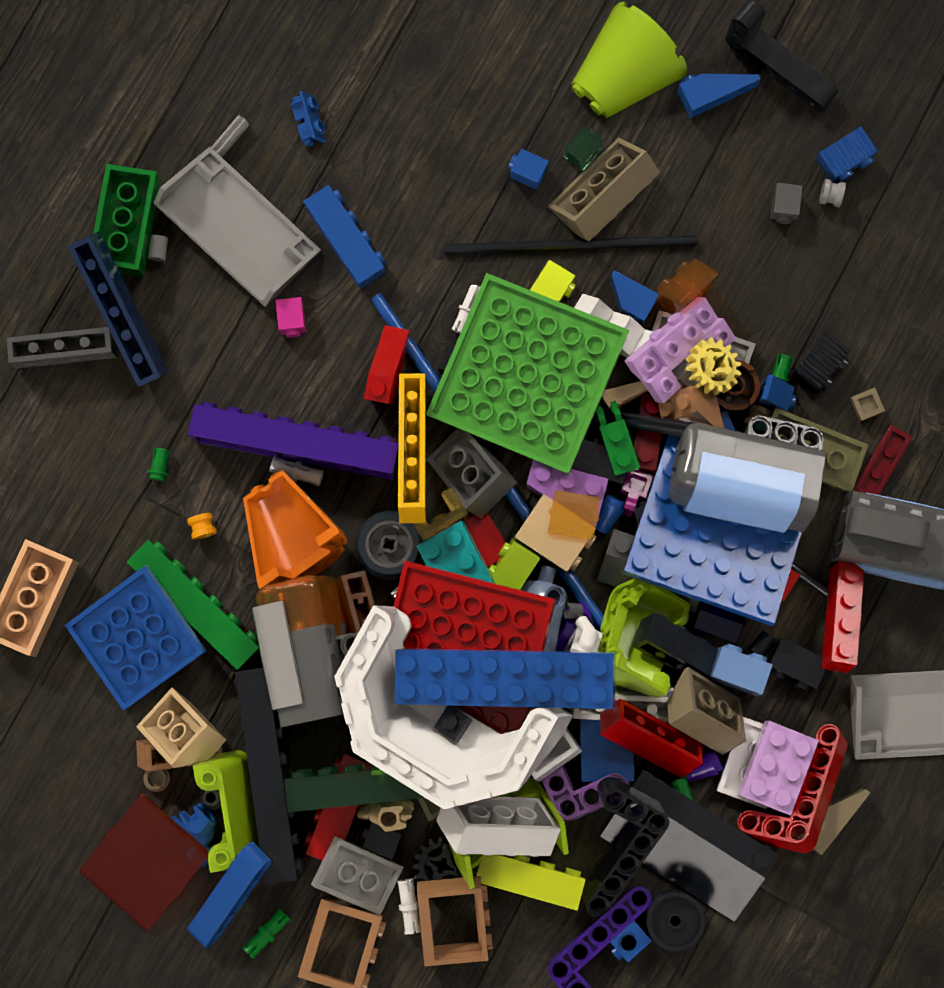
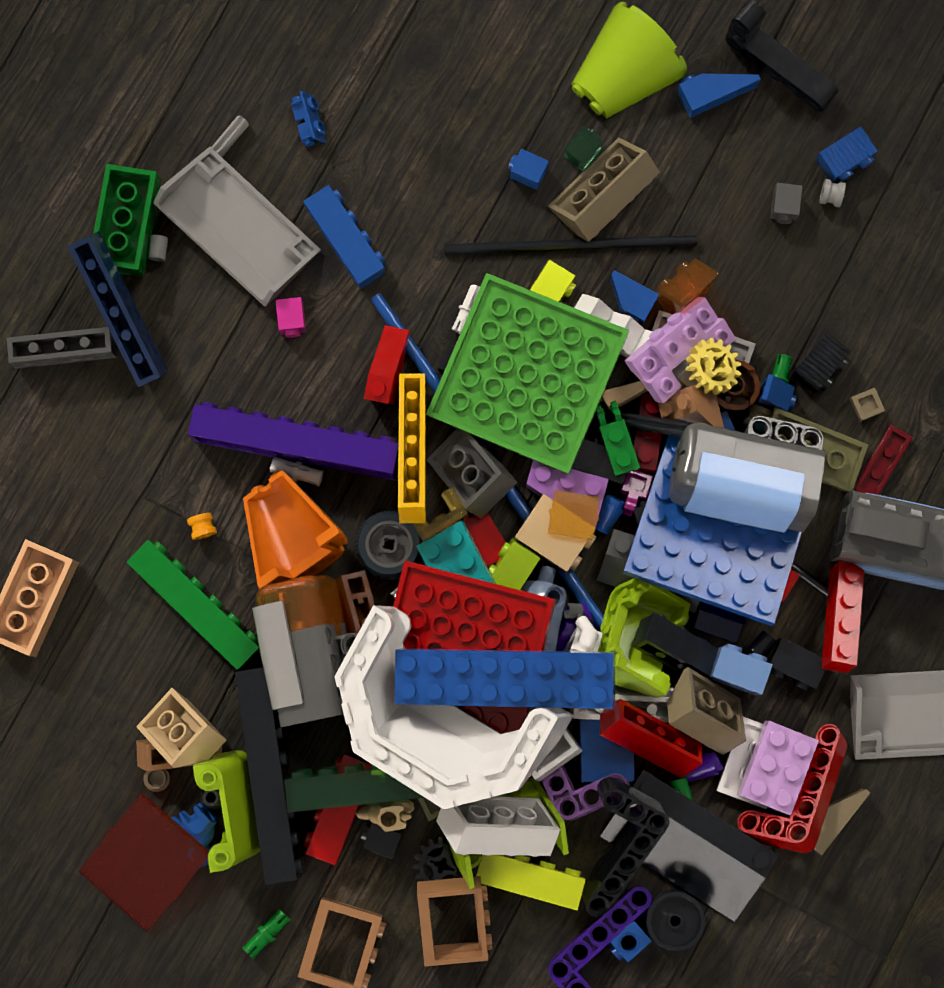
(135, 637): blue plate -> none
(159, 464): green pin -> none
(229, 895): blue beam -> none
(357, 875): light grey plate -> none
(409, 906): white pin -> none
(453, 723): black plate -> none

